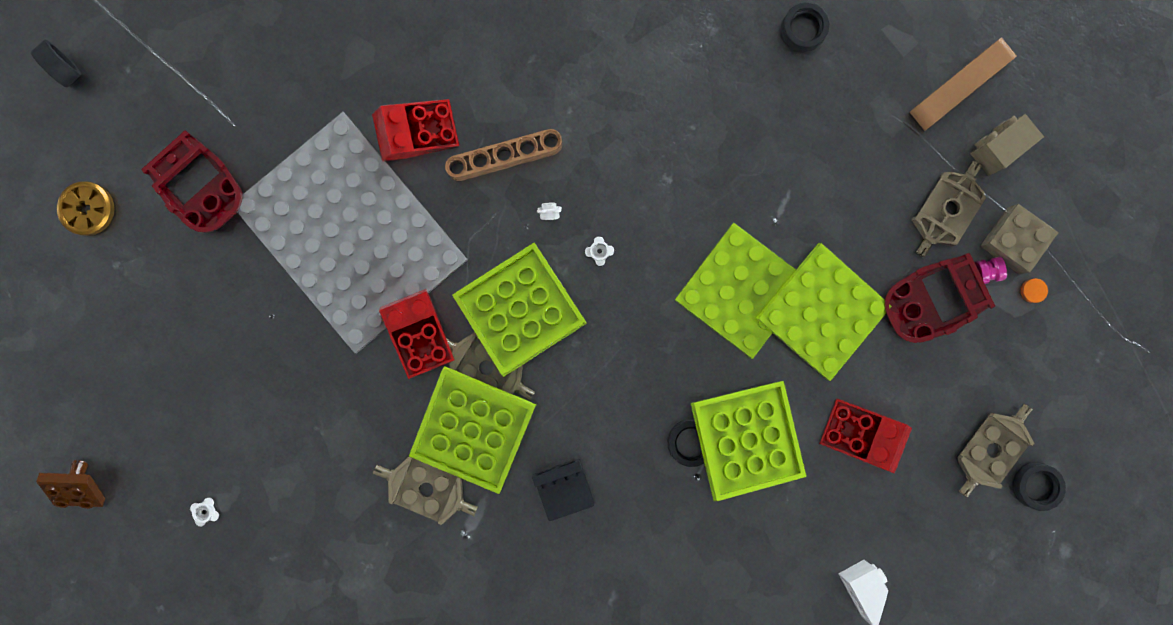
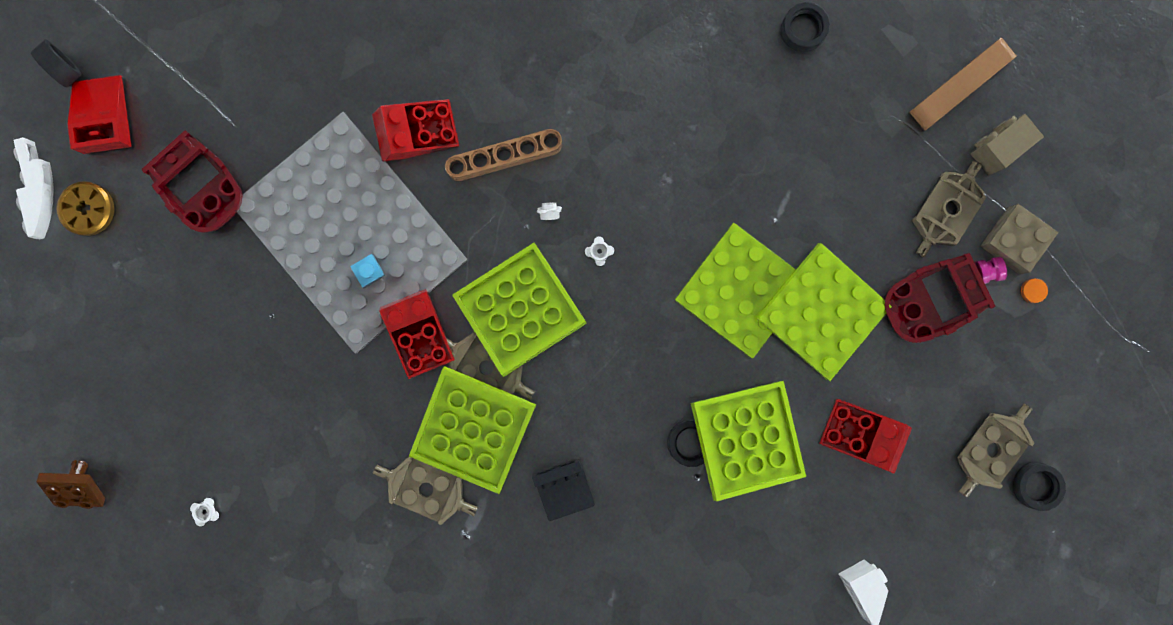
(36, 197): none -> white slope
(98, 115): none -> red slope
(367, 271): none -> medium azure plate

